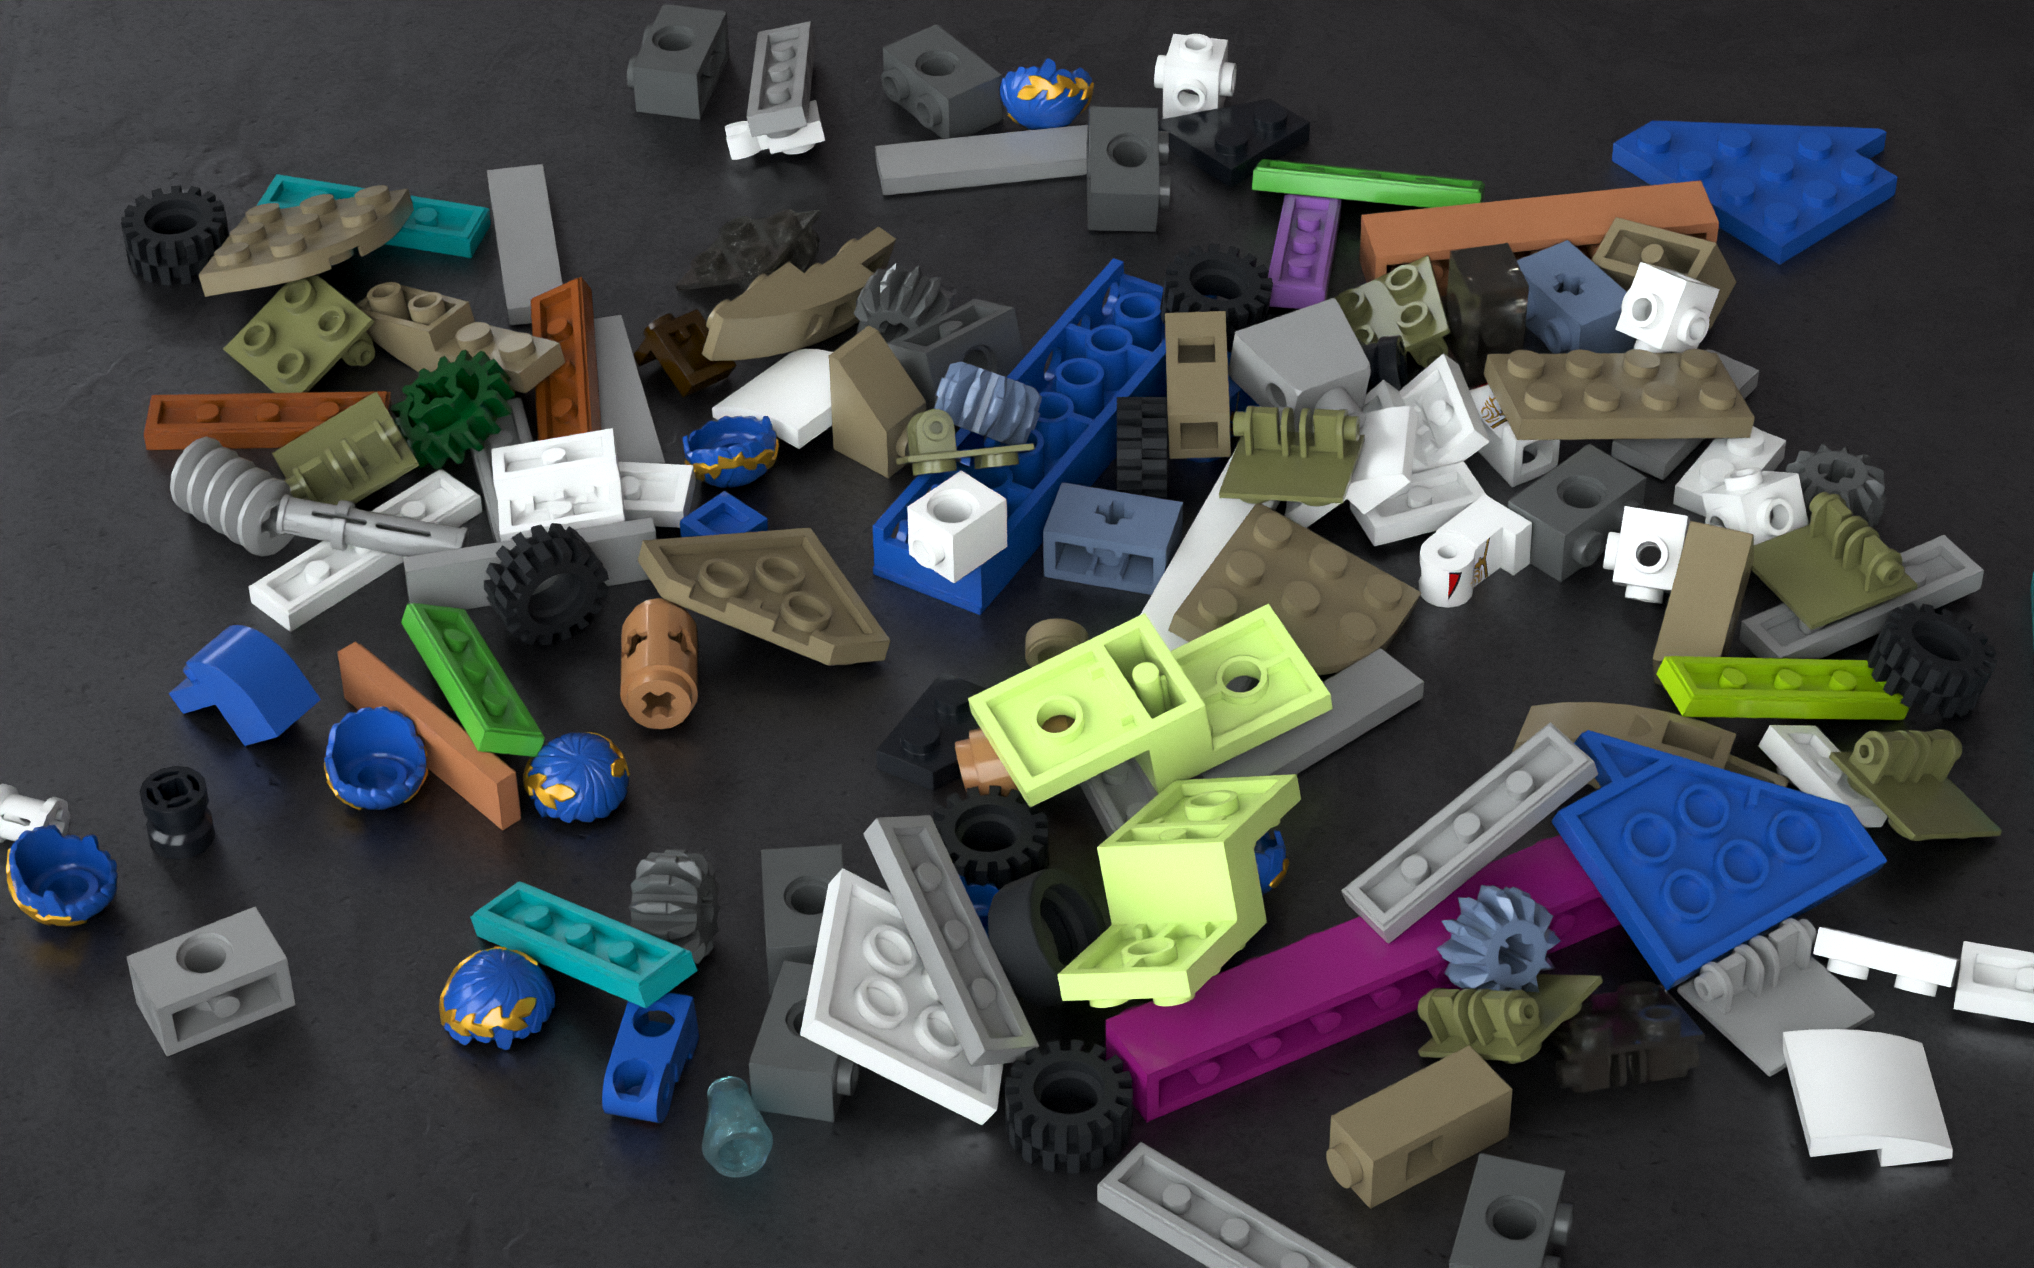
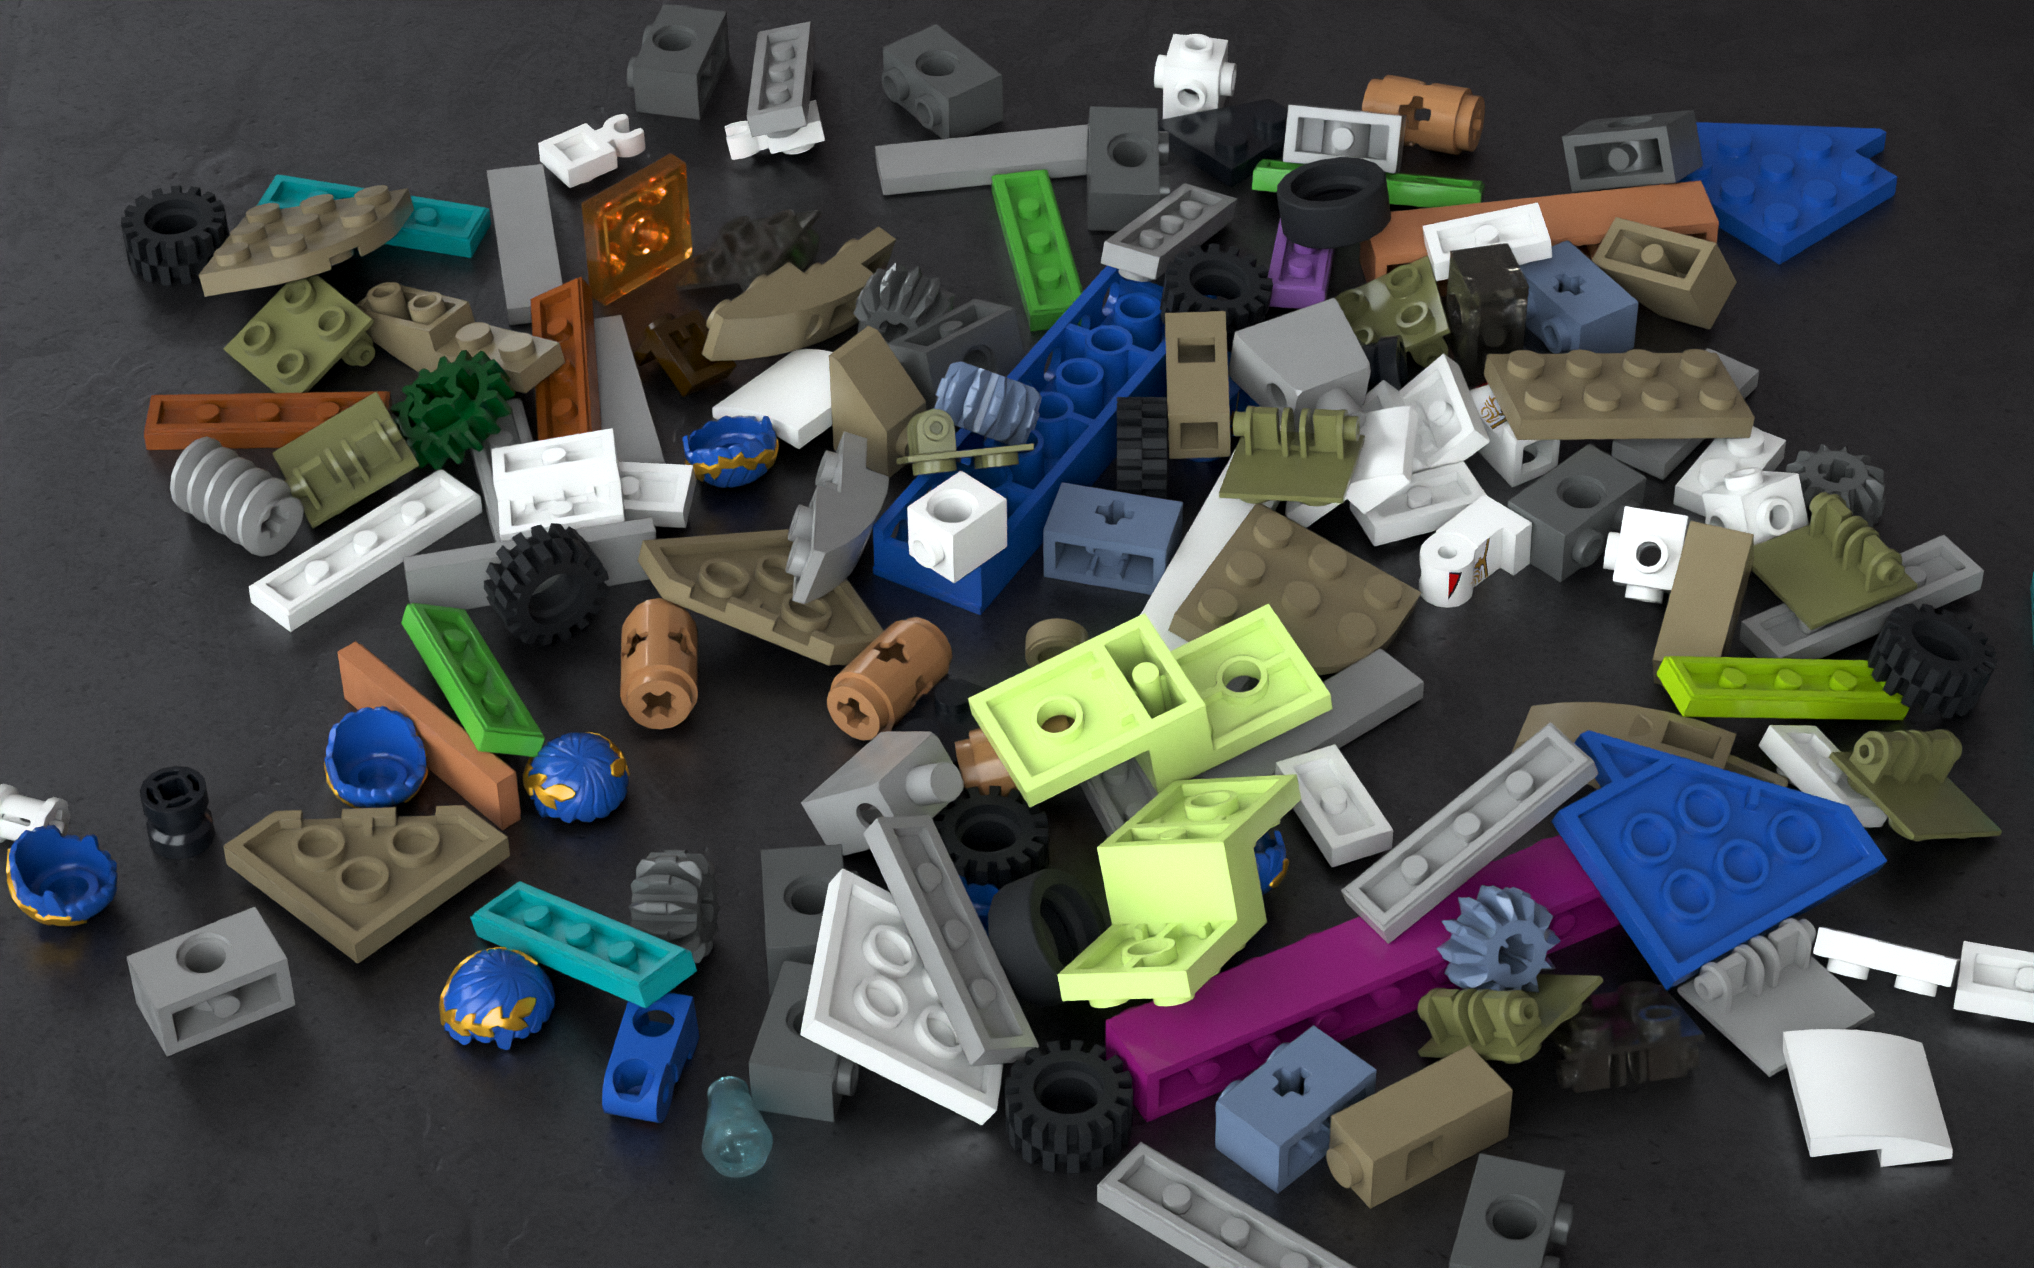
(249, 683): blue brick -> none
(366, 872): none -> dark tan plate
(370, 530): light grey pin -> none
(588, 153): none -> white plate
(637, 229): none -> clear orange plate
(722, 516): blue plate -> none
(837, 522): none -> light grey slope
(889, 678): none -> medium nougat piece
(894, 773): none -> light grey torso
(1036, 245): none -> bright green tile
(1045, 95): blue hair -> none
(1170, 226): none -> light grey plate
(1282, 1112): none -> sand blue brick
(1334, 132): none -> light grey brick
(1334, 202): none -> black tyre
(1336, 807): none -> white plate
(1454, 118): none -> medium nougat piece
(1518, 226): none -> white plate
(1632, 151): none -> dark grey brick
(1666, 310): white brick -> none

